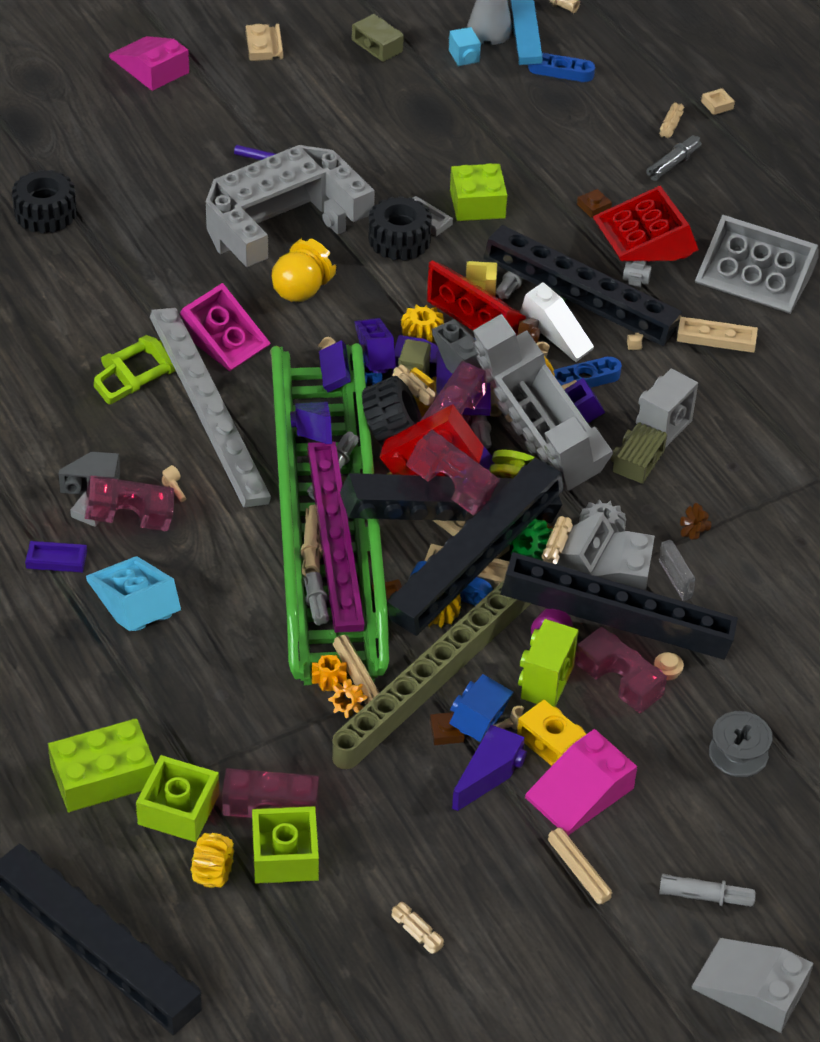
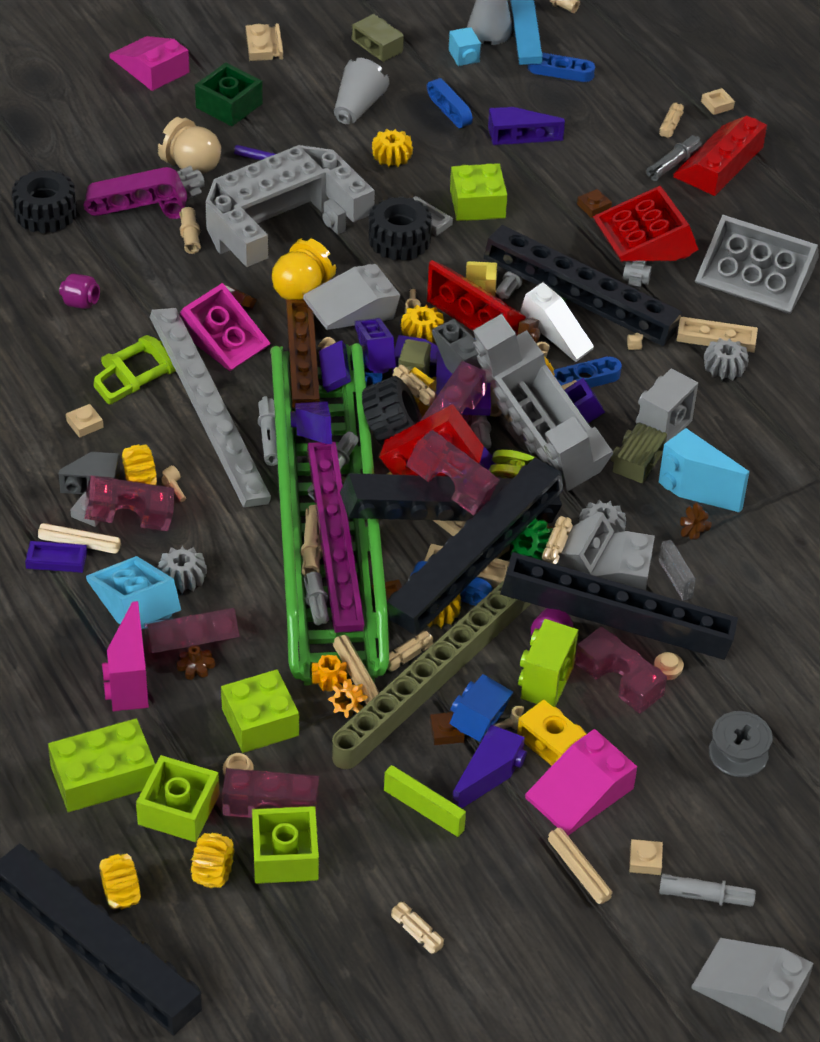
(74, 536): none -> tan axle
(79, 291): none -> magenta head
(84, 420): none -> tan plate
(120, 881): none -> yellow gear
(126, 665): none -> dark pink slope
(138, 190): none -> magenta beam
(139, 464): none -> yellow gear
(184, 567): none -> light grey gear
(190, 146): none -> tan tile
(190, 230): none -> tan pin
(191, 181): none -> light grey gear
(191, 630): none -> clear pink arch
(195, 662): none -> reddish brown plant
(228, 94): none -> dark green brick
(238, 761): none -> tan plate
(242, 298): none -> reddish brown plate
(260, 711): none -> lime brick
(267, 423): none -> light grey axle
(302, 352): none -> reddish brown plate
(354, 296): none -> light grey slope
(359, 89): none -> light grey cone
(392, 148): none -> yellow gear
(409, 650): none -> tan axle
(412, 301): none -> tan hand
(424, 800): none -> lime tile
(449, 103): none -> blue beam
(519, 125): none -> dark purple slope
(646, 857): none -> tan plate
(702, 472): none -> medium azure slope
(723, 155): none -> red slope
(726, 359): none -> light grey gear

